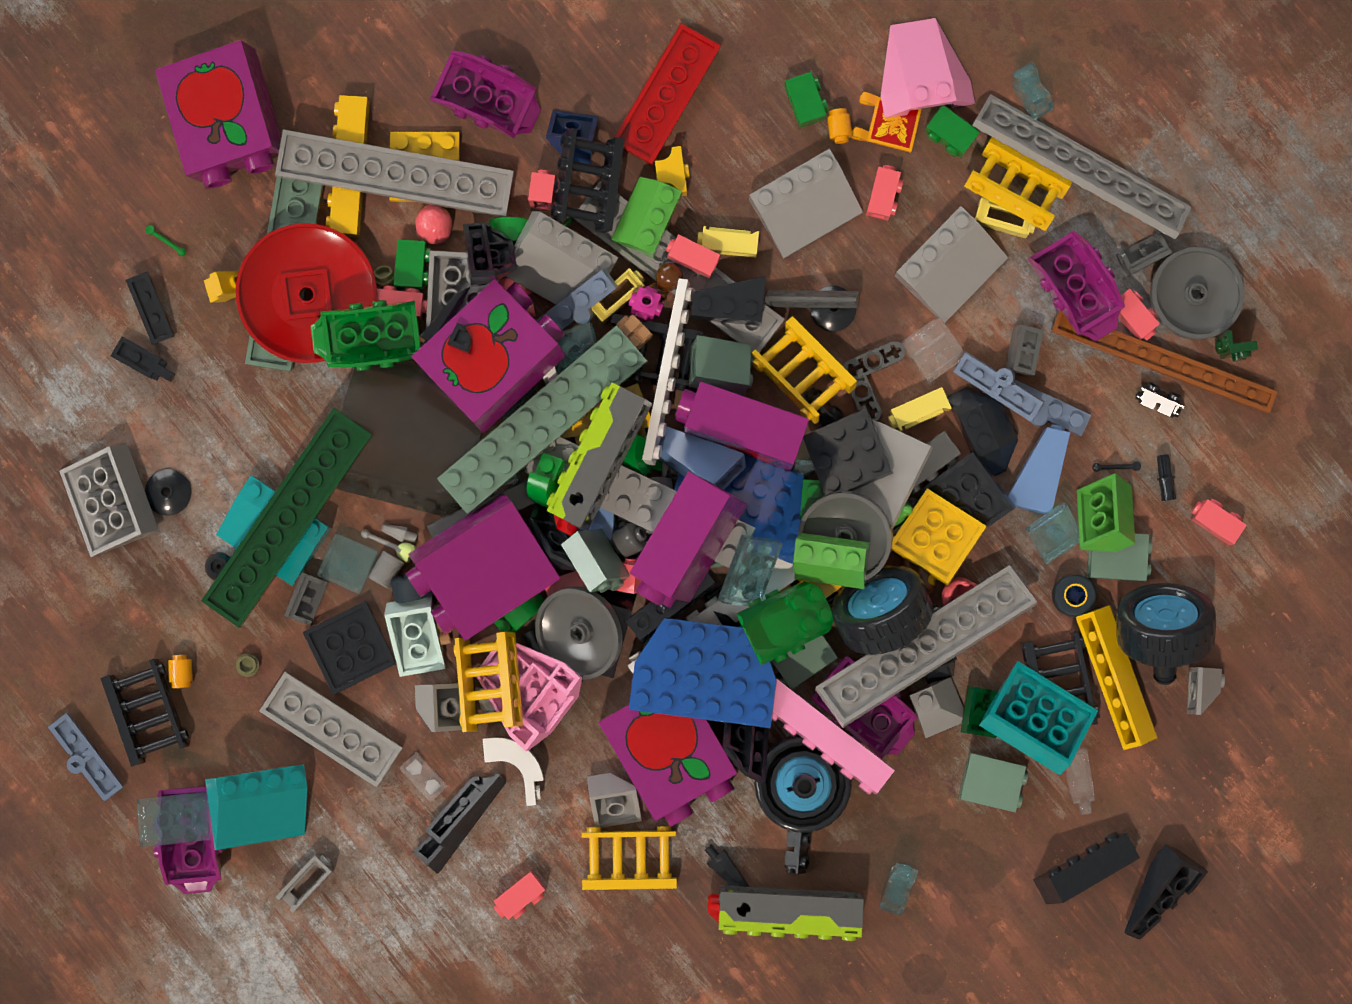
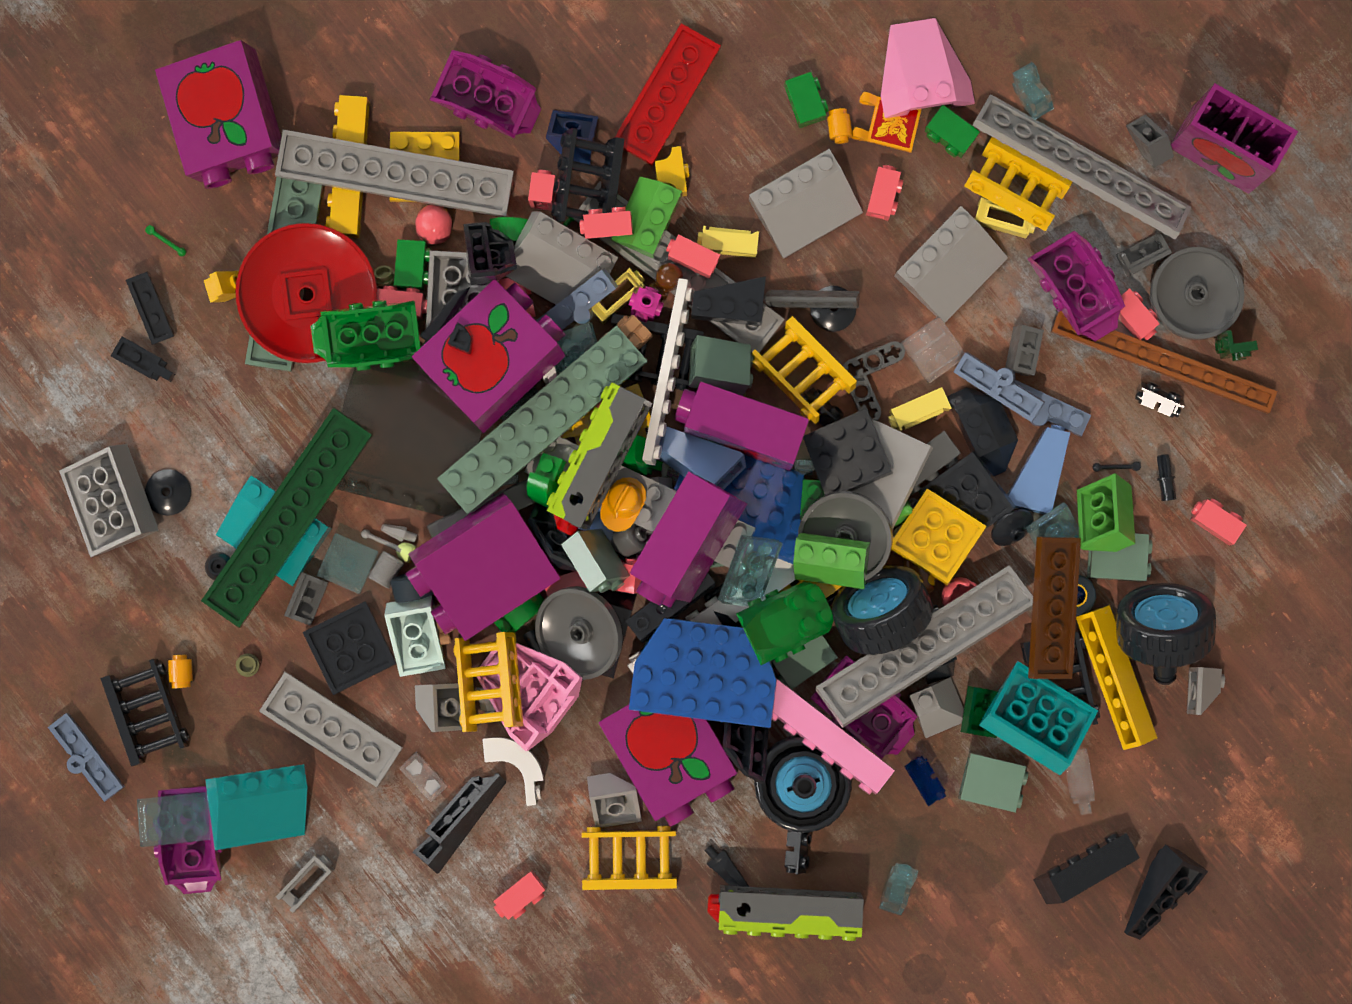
(602, 224): none -> coral brick
(623, 504): none -> light orange piece
(920, 773): none -> clear blue hinge
(1011, 527): none -> black dish
(1054, 607): none -> reddish brown plate
(1150, 140): none -> dark grey slope
(1233, 139): none -> magenta brick

